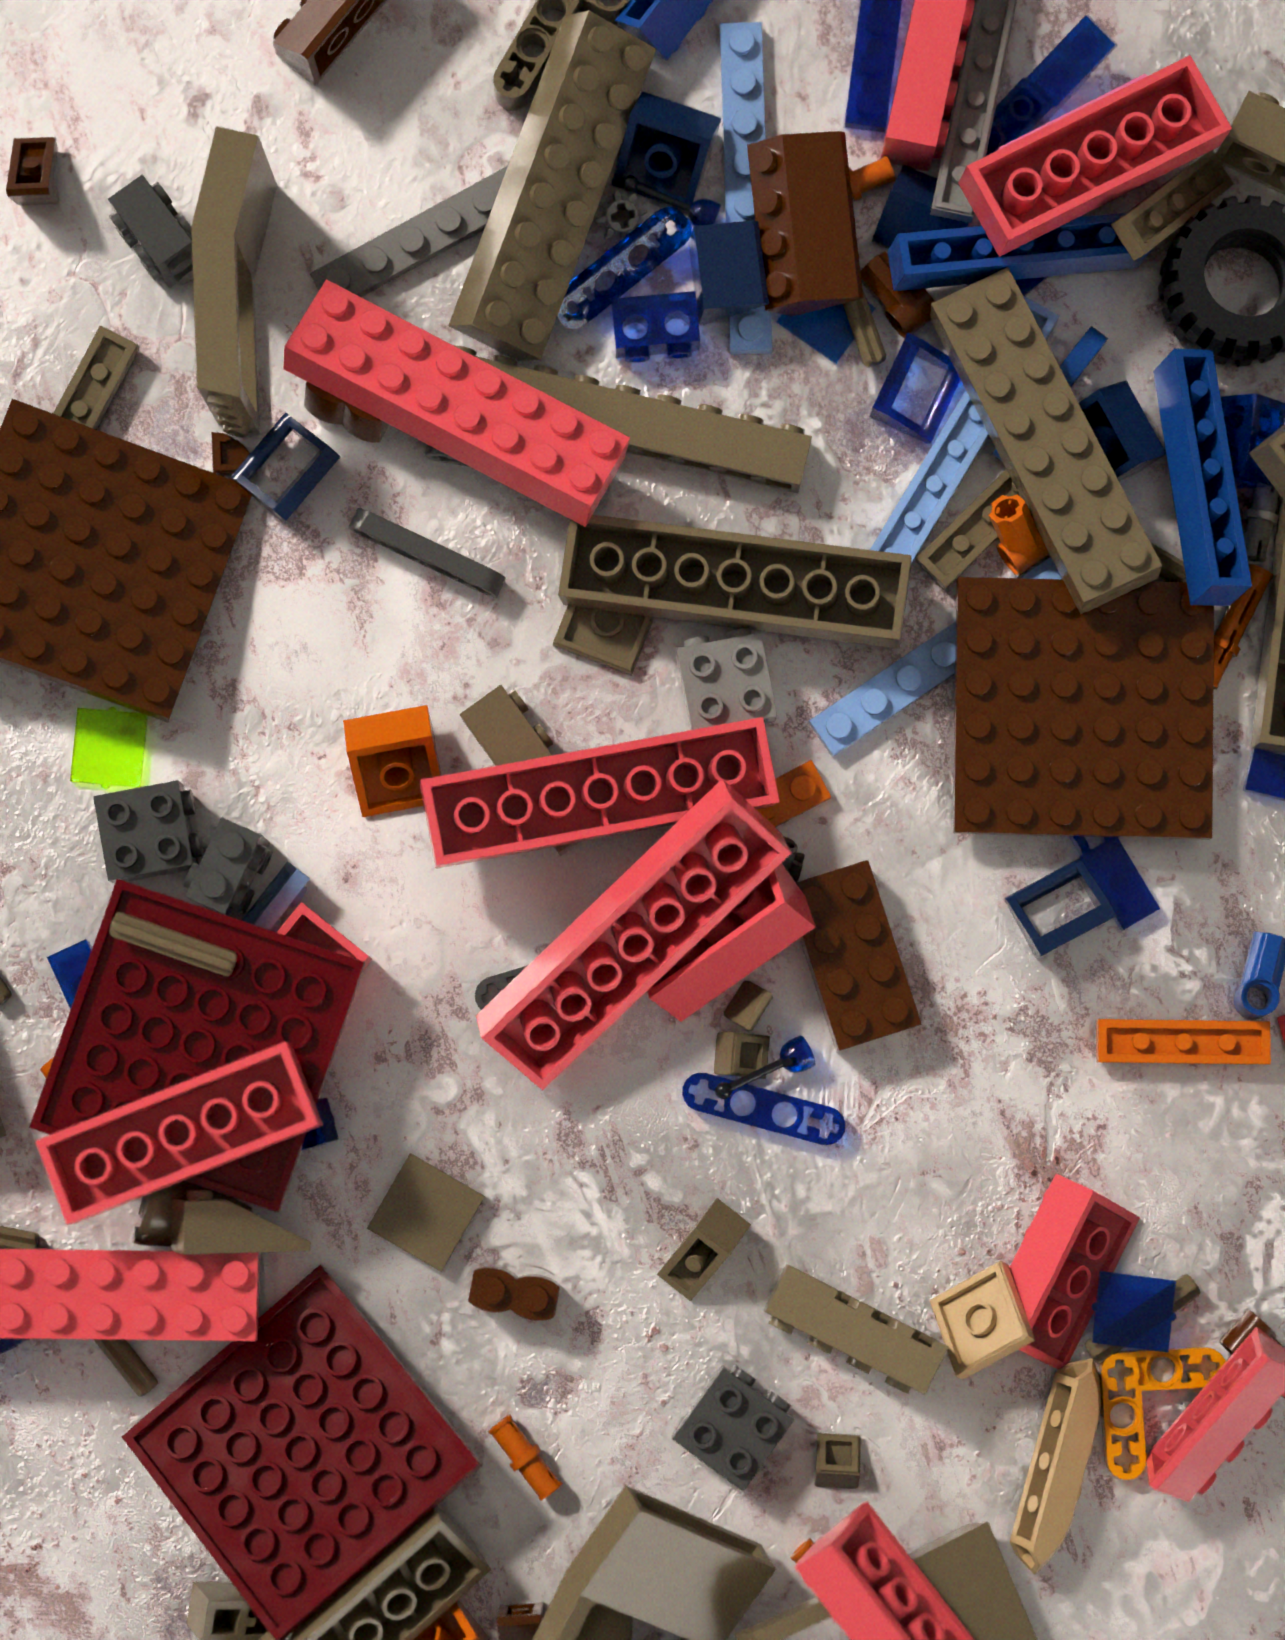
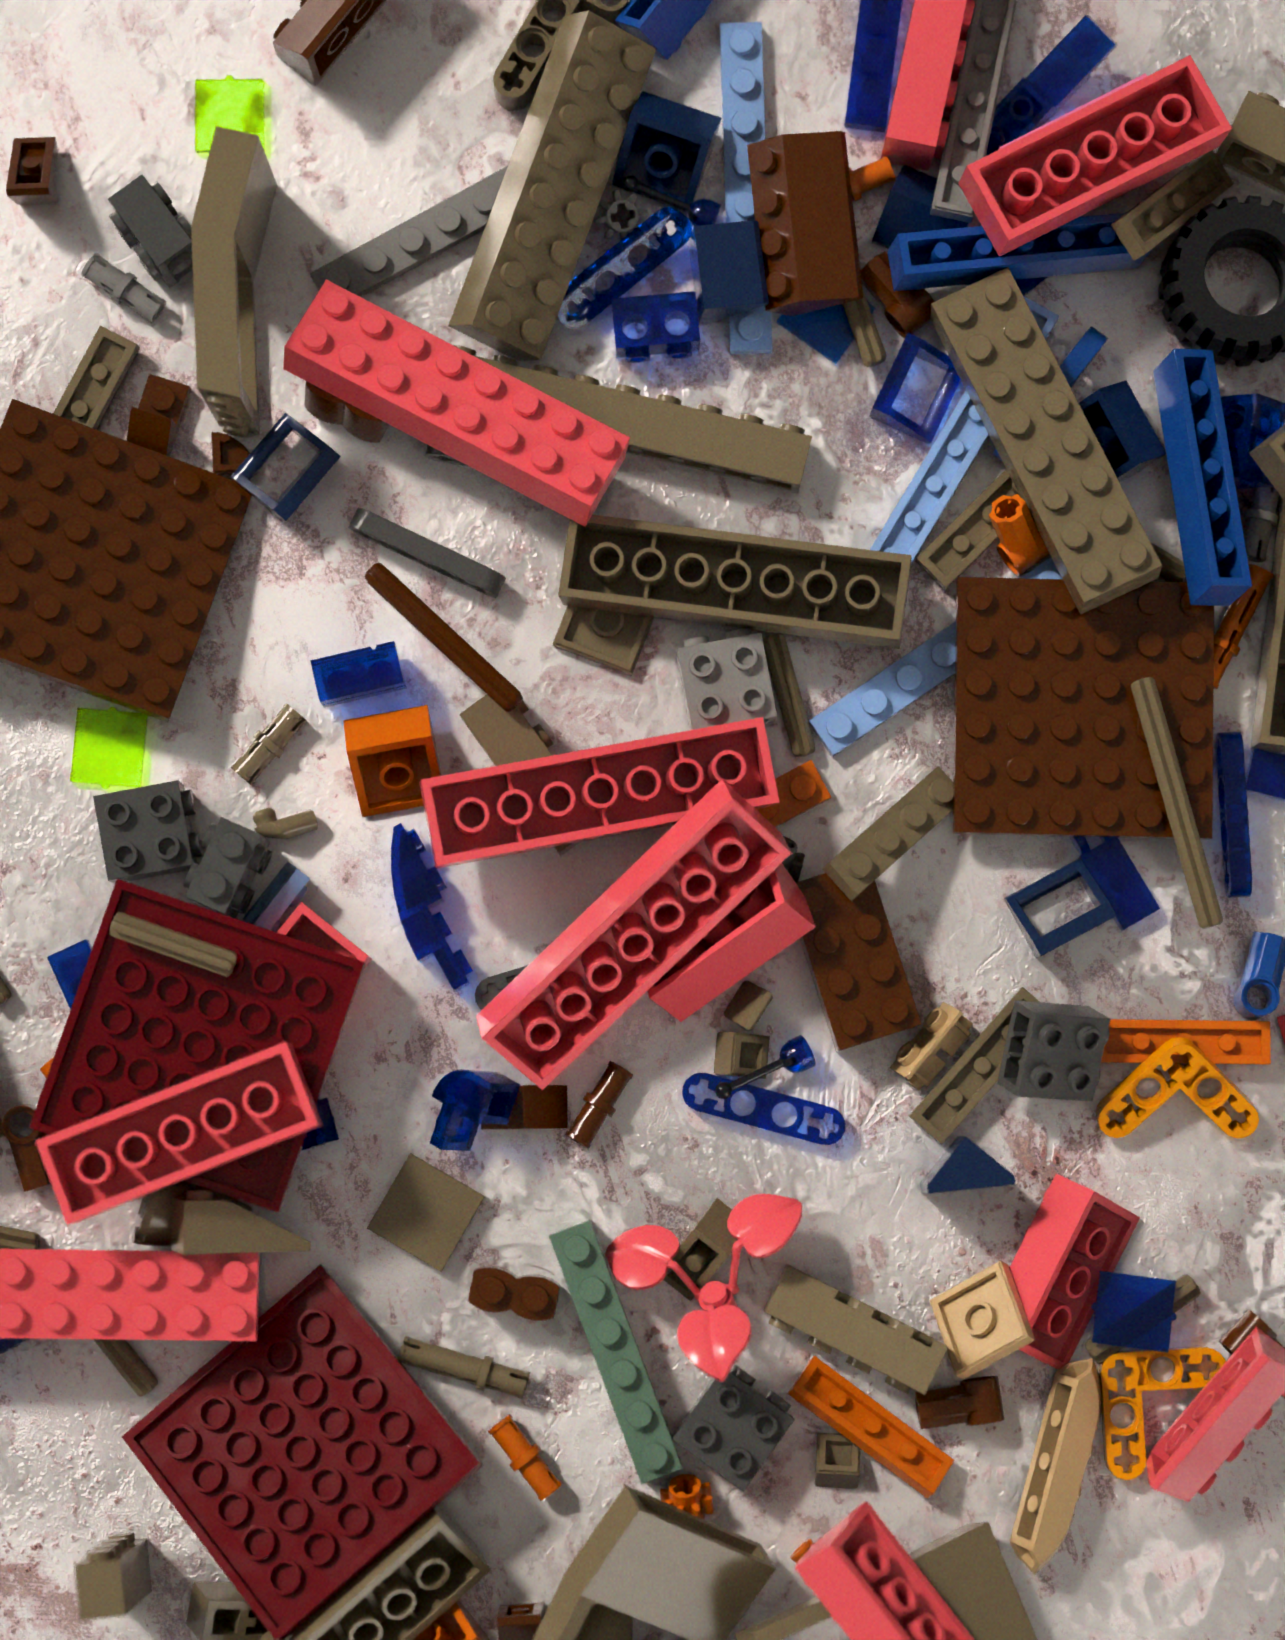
(25, 1151): none -> reddish brown piece
(113, 1577): none -> dark tan brick
(123, 288): none -> light grey pin
(158, 414): none -> reddish brown slope
(230, 105): none -> clear neon green piece
(268, 744): none -> dark tan pin
(285, 827): none -> dark tan arm
(358, 674): none -> clear blue brick
(417, 892): none -> clear blue slope
(443, 637): none -> reddish brown axle
(470, 1100): none -> clear blue brick
(471, 1369): none -> dark tan pin
(537, 1109): none -> reddish brown slope
(599, 1104): none -> reddish brown pin
(616, 1351): none -> sand green brick
(689, 1495): none -> orange gear
(721, 1330): none -> coral plant
(788, 695): none -> dark tan axle
(871, 1427): none -> orange plate
(892, 834): none -> dark tan plate
(943, 1029): none -> tan hinge
(965, 1168): none -> dark blue slope
(968, 1077): none -> dark tan plate
(970, 1402): none -> reddish brown piece
(1053, 1051): none -> dark grey brick
(1176, 802): none -> dark tan axle
(1184, 1078): none -> light orange beam
(1233, 814): none -> clear blue beam

